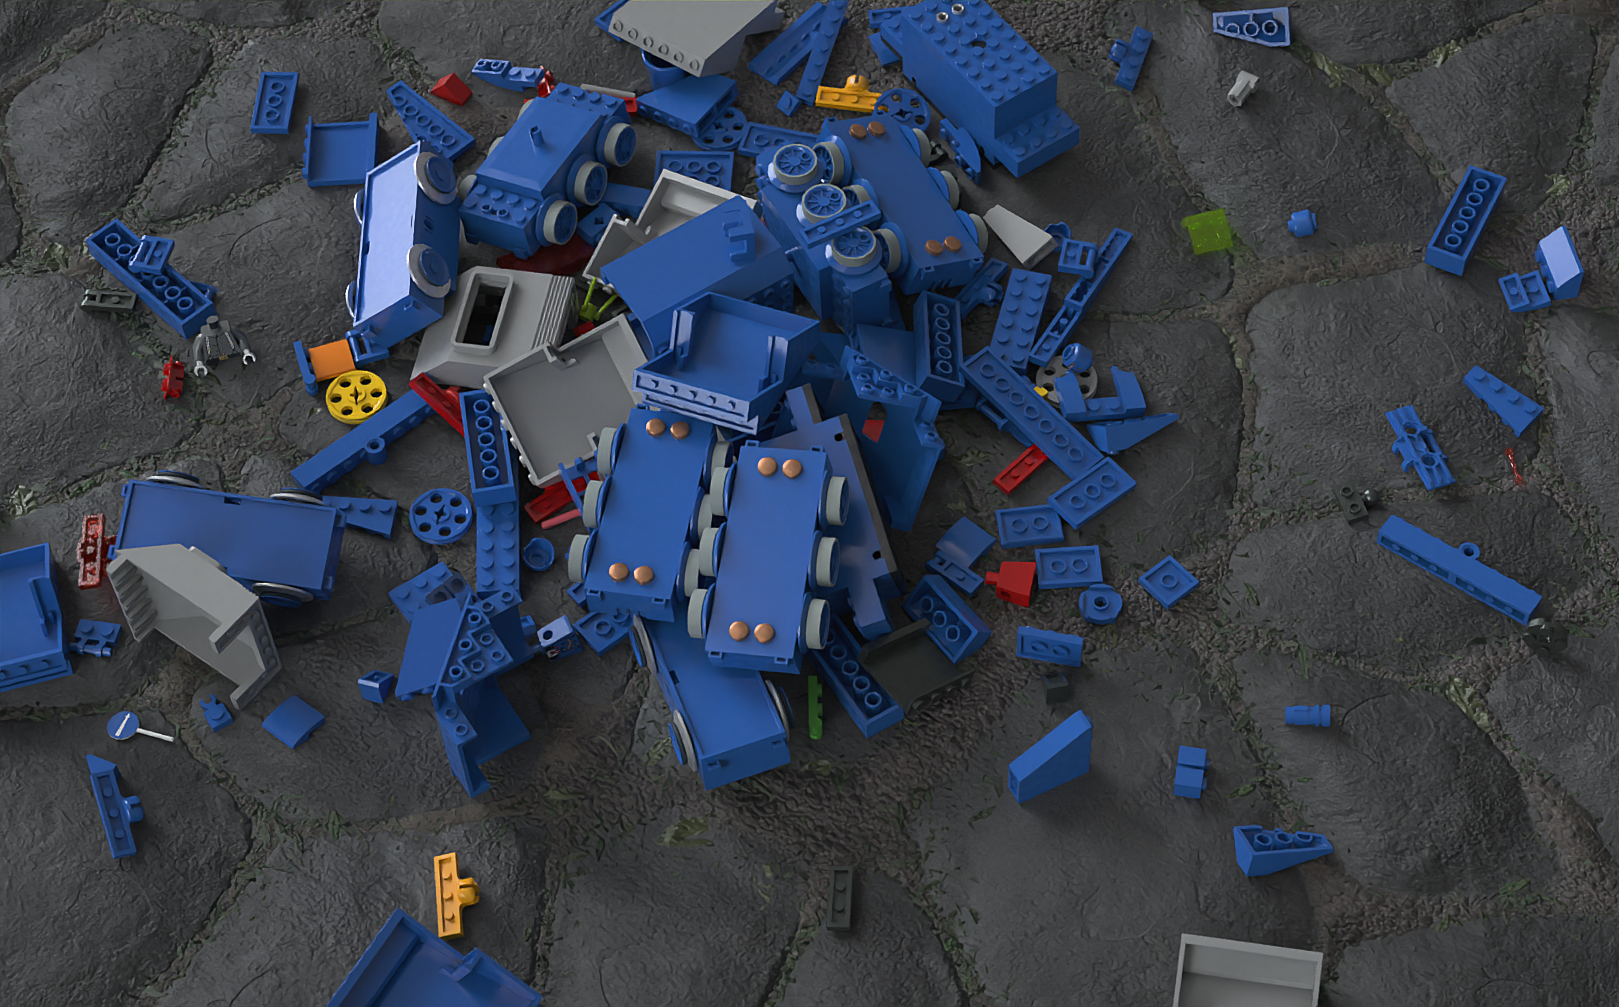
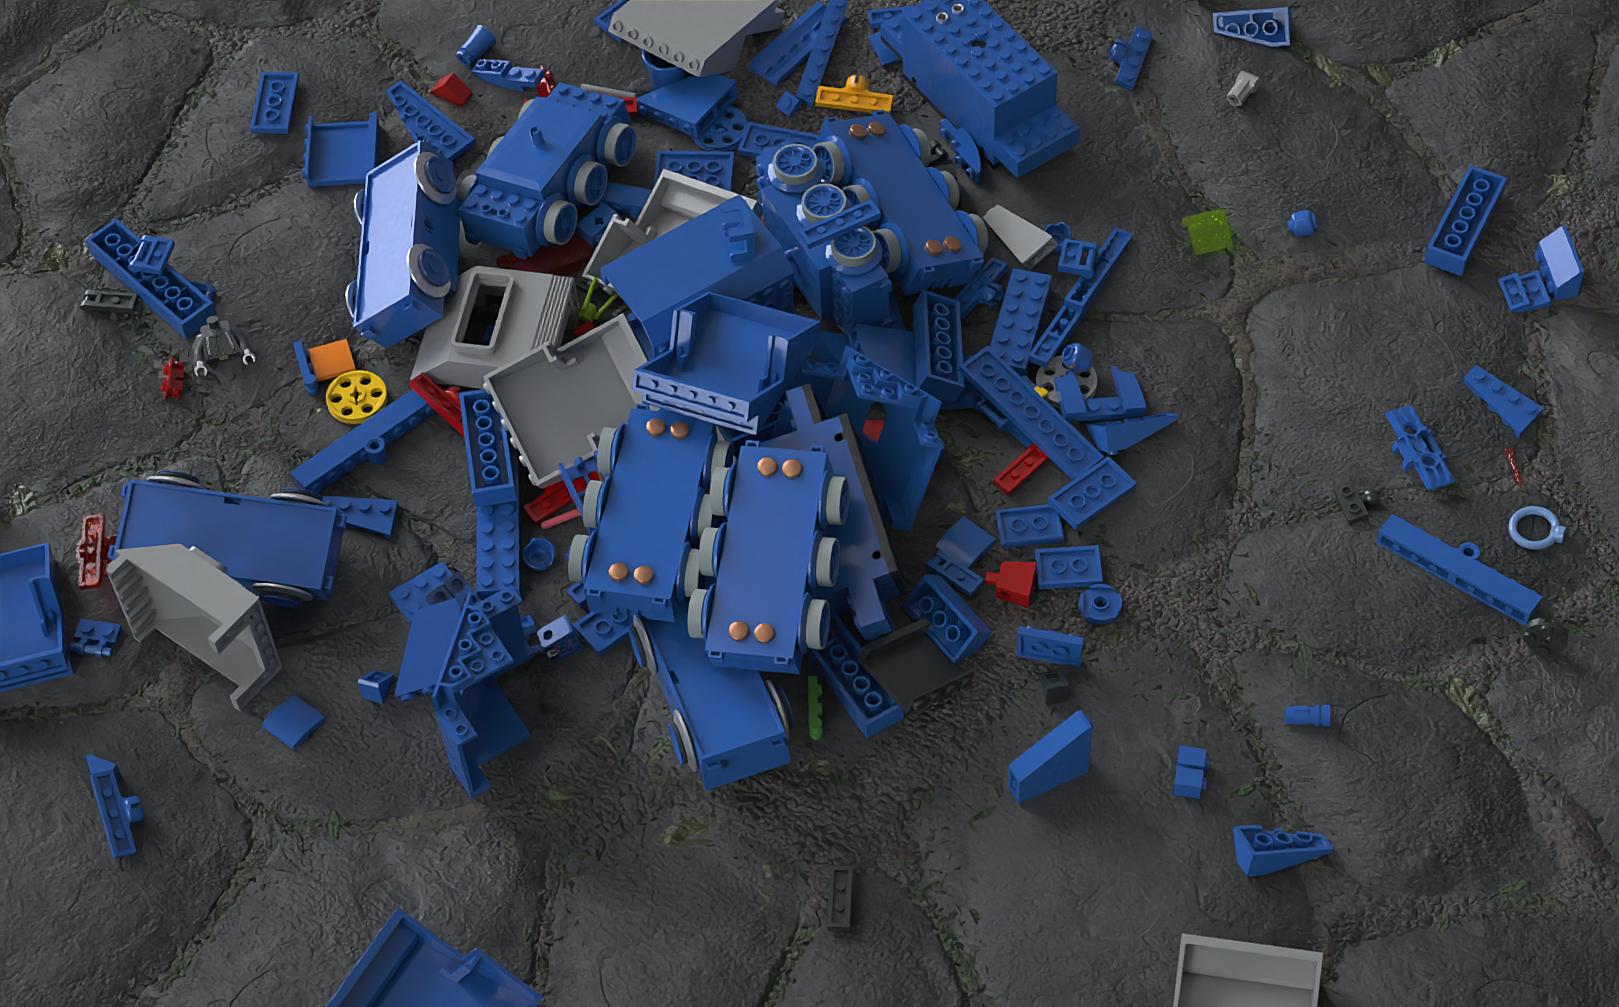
(126, 724): blue piece -> none
(216, 714): blue plate -> none
(374, 350): blue plate -> none
(435, 510): blue wedge -> none
(452, 895): light orange plate -> none
(476, 45): none -> blue plant
(905, 108): blue wedge -> none
(1168, 582): blue plate -> none
(1556, 533): none -> medium blue piece

